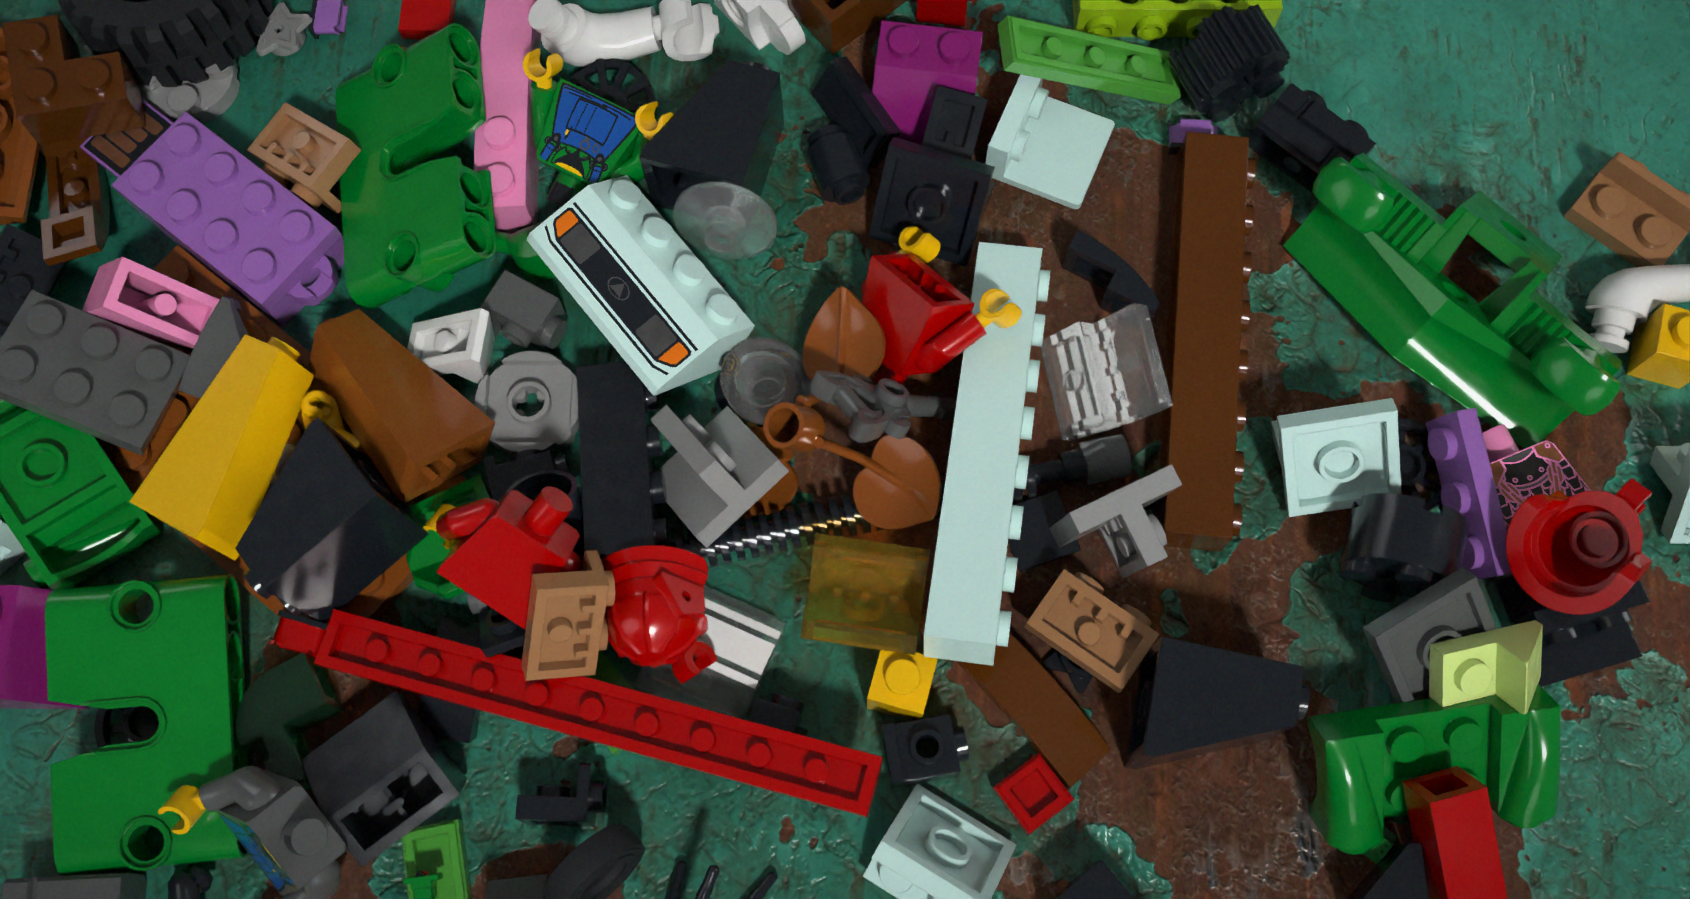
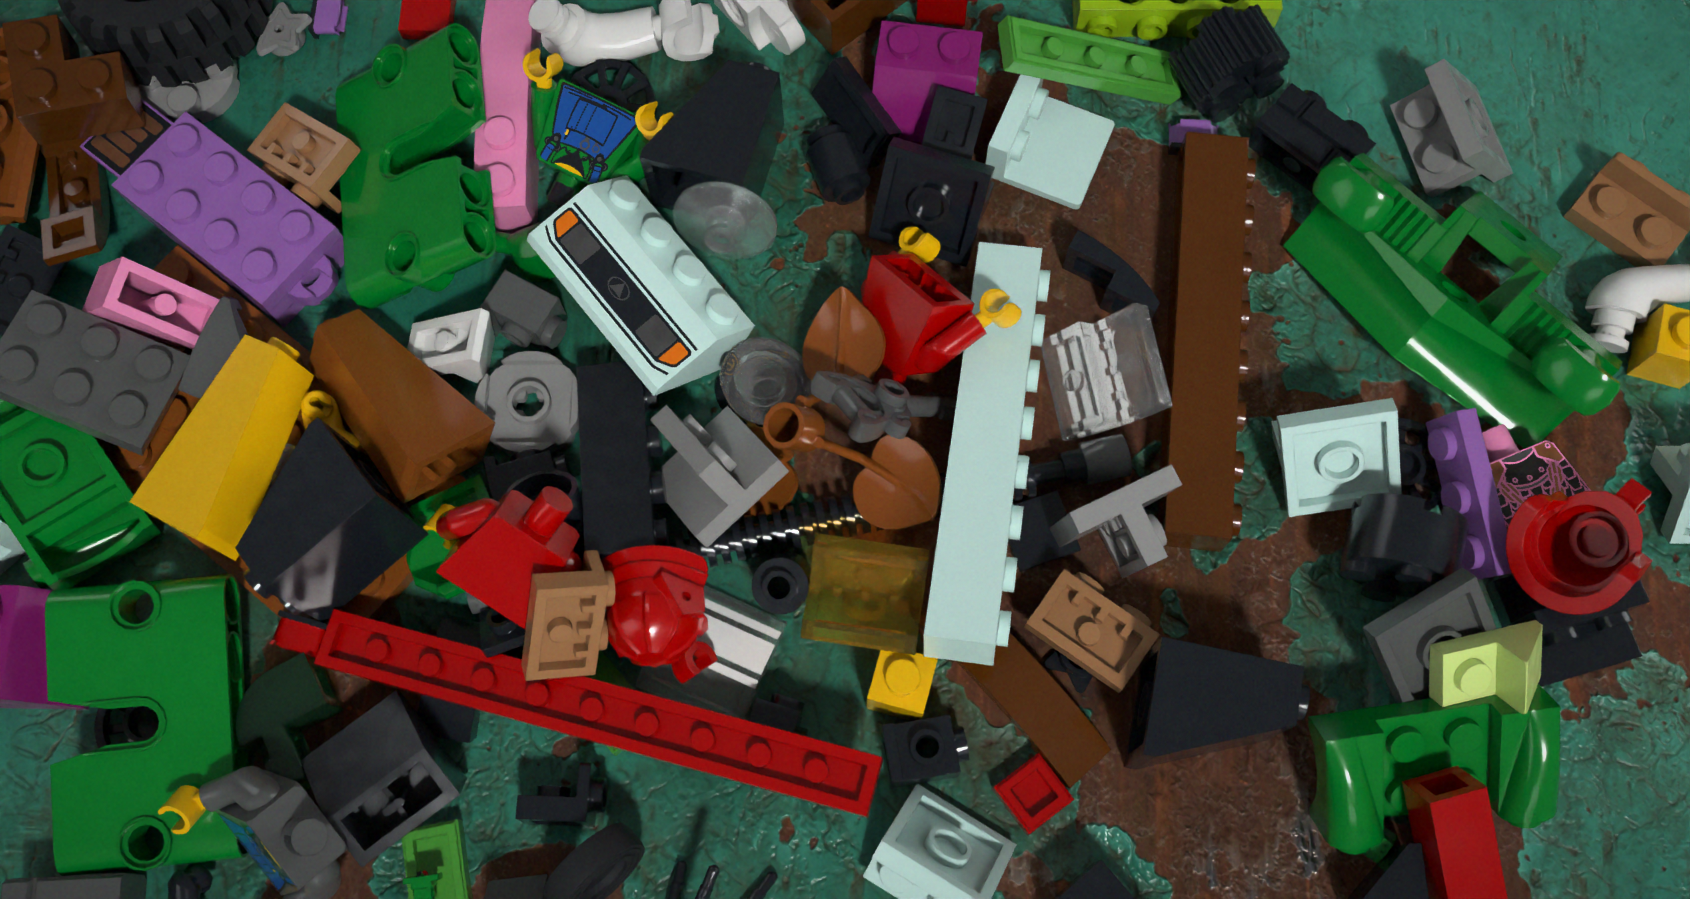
(786, 565): none -> black brick
(1449, 132): none -> light grey bracket

